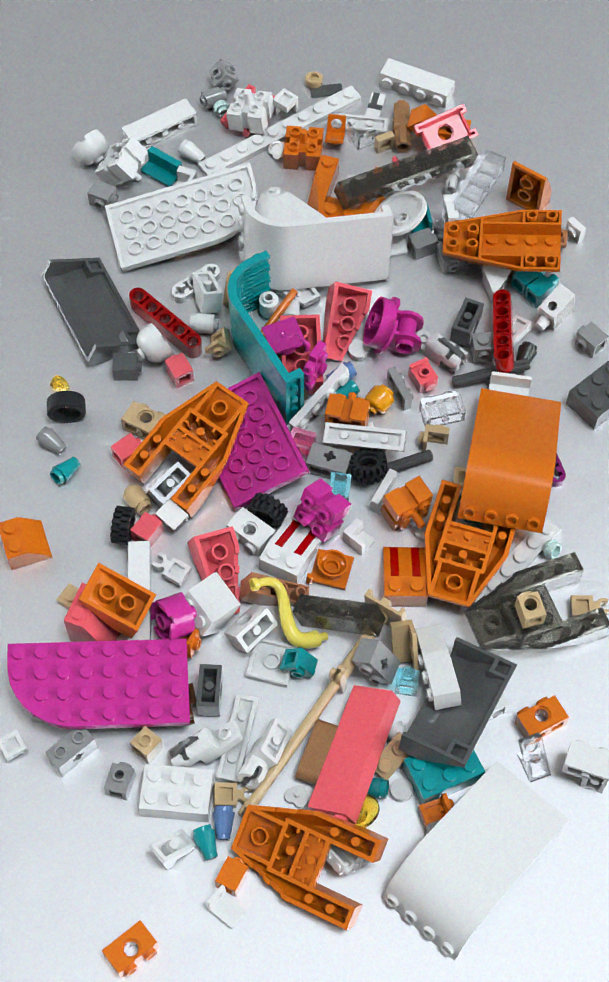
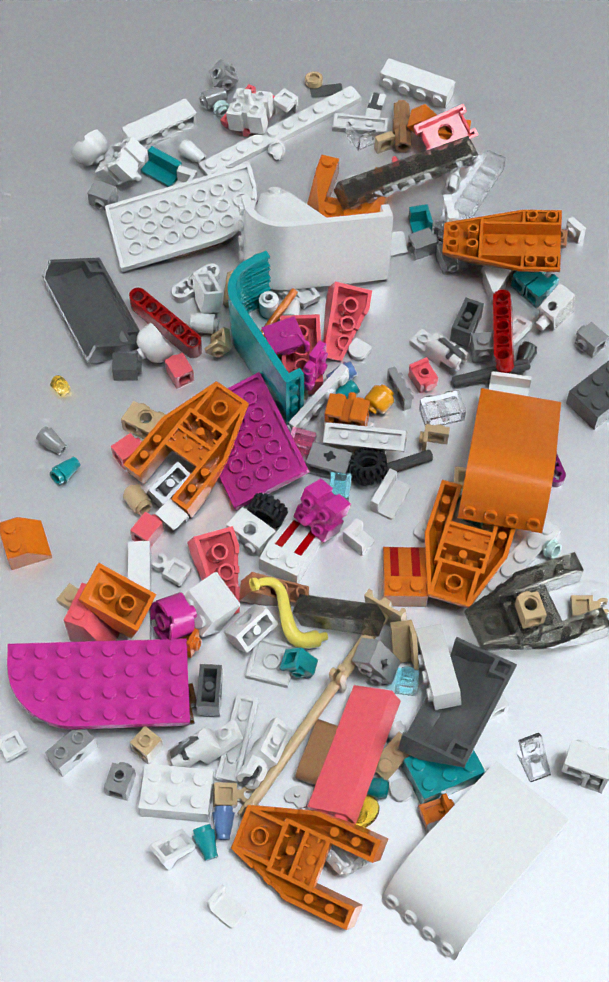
(66, 406): black tyre -> none
(122, 523): black tyre -> none
(135, 936): orange brick -> none
(232, 875): orange brick -> none
(302, 147): orange brick -> none
(331, 569): orange hat -> none
(335, 135): orange bracket -> none
(392, 327): dark pink piece -> none
(407, 211): white dish -> none
(407, 504): orange brick -> none
(528, 188): orange slope -> none
(548, 708): orange brick -> none

